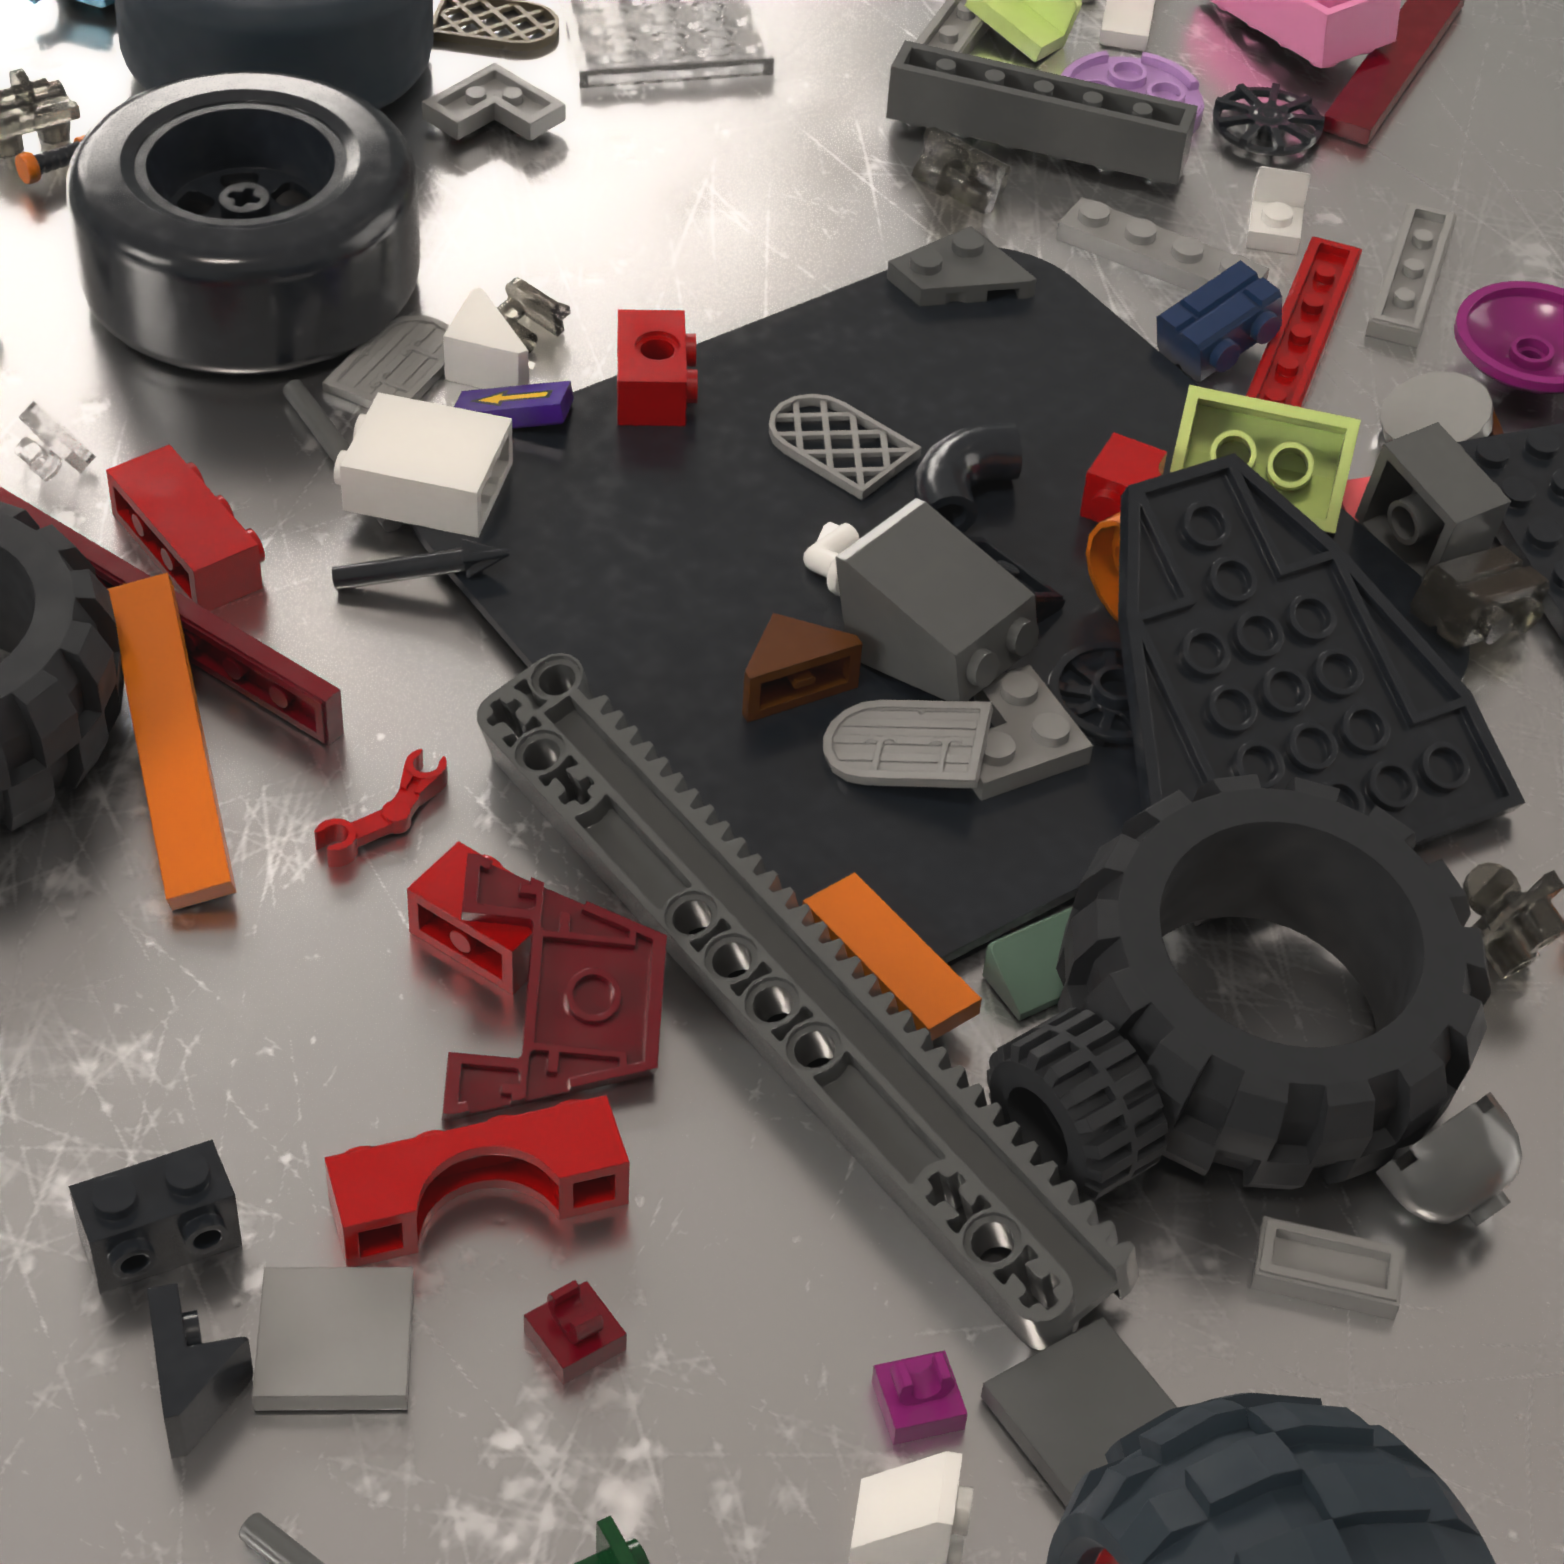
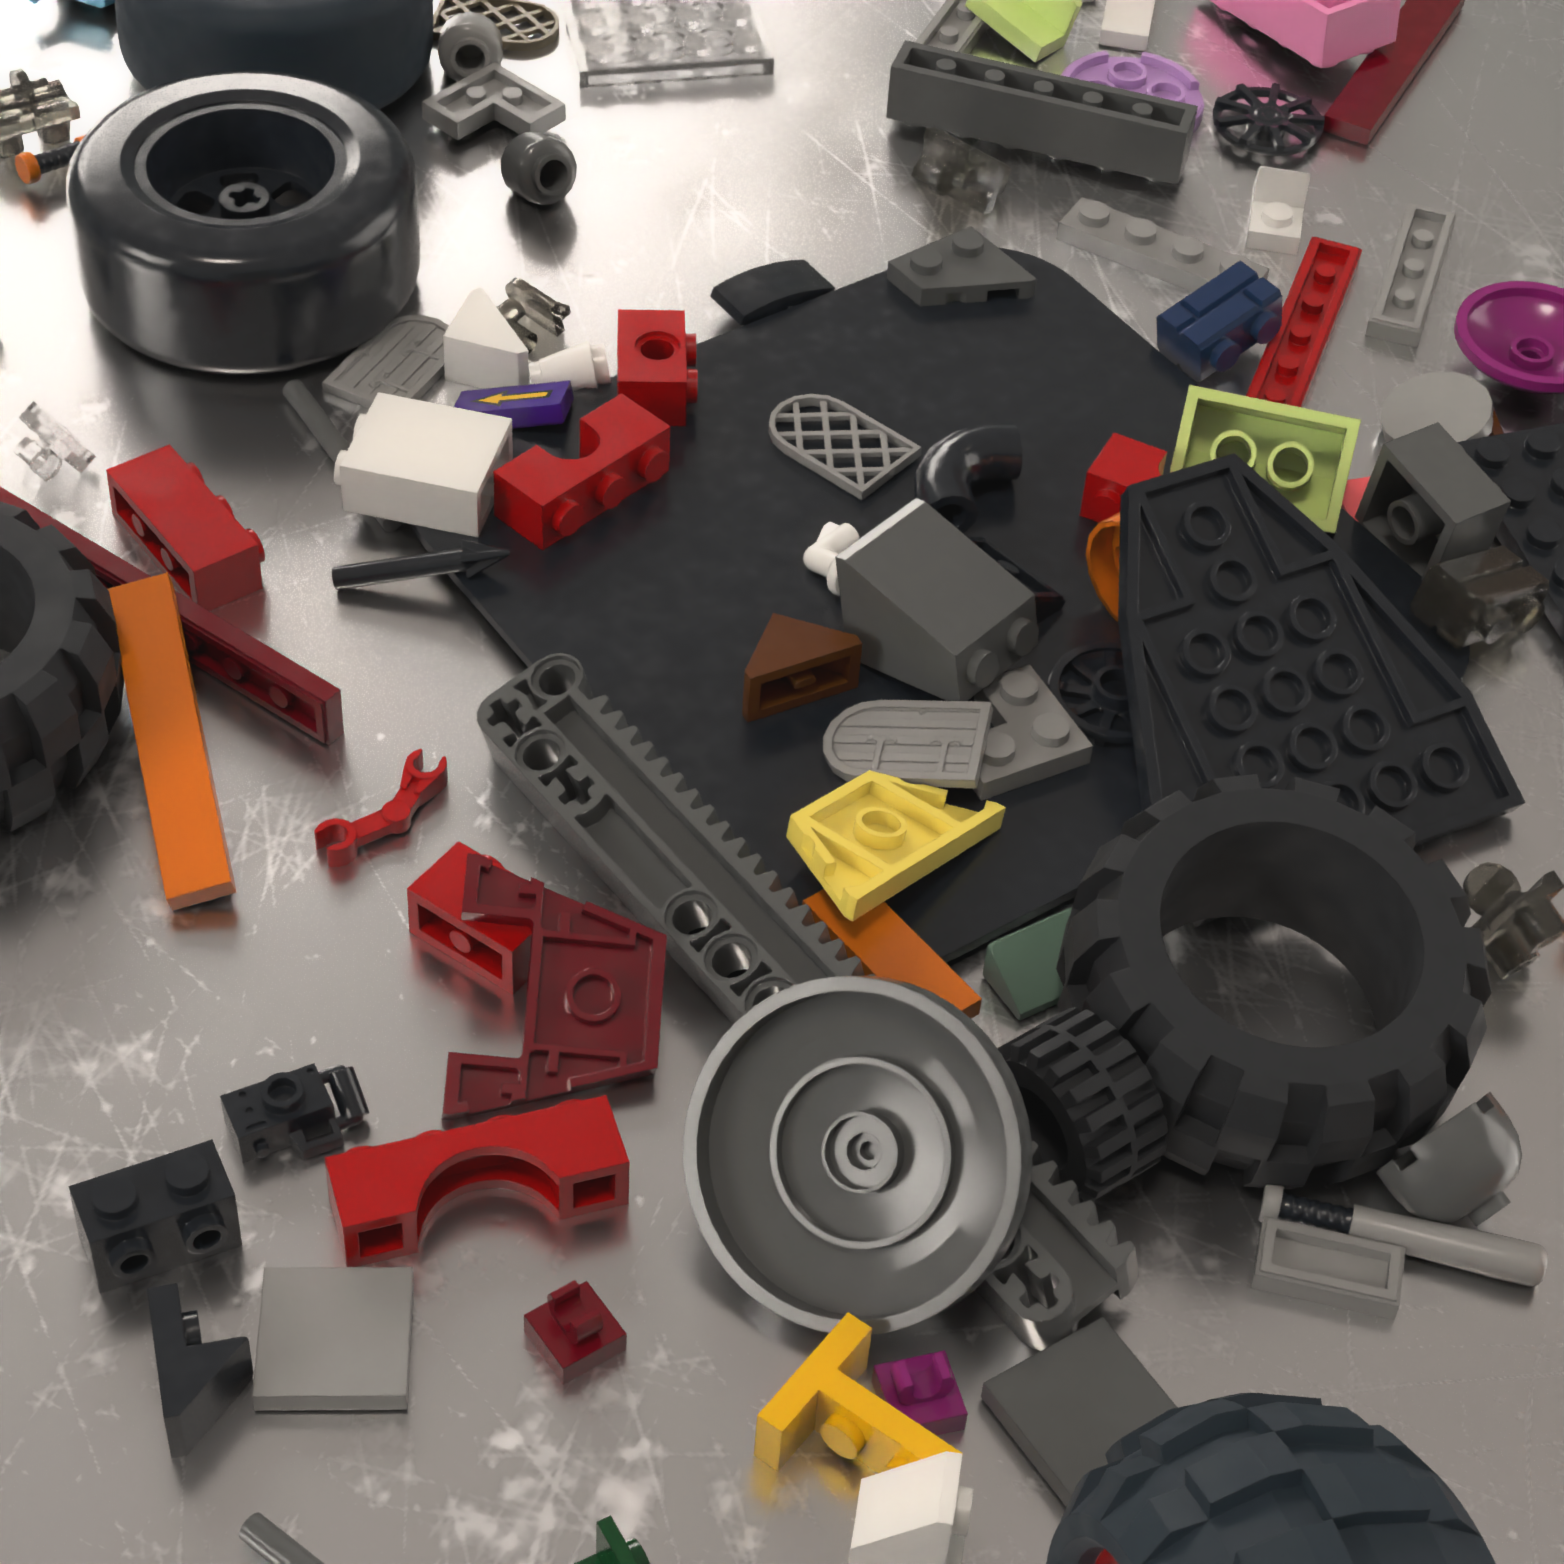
(294, 1109): none -> black piece
(468, 44): none -> light grey head
(538, 168): none -> dark grey head
(554, 496): none -> red arch
(581, 364): none -> white cone
(769, 290): none -> black slope
(847, 1415): none -> yellow bracket
(857, 1153): none -> dark grey container
(883, 837): none -> light yellow wing
(1424, 1239): none -> light grey piece

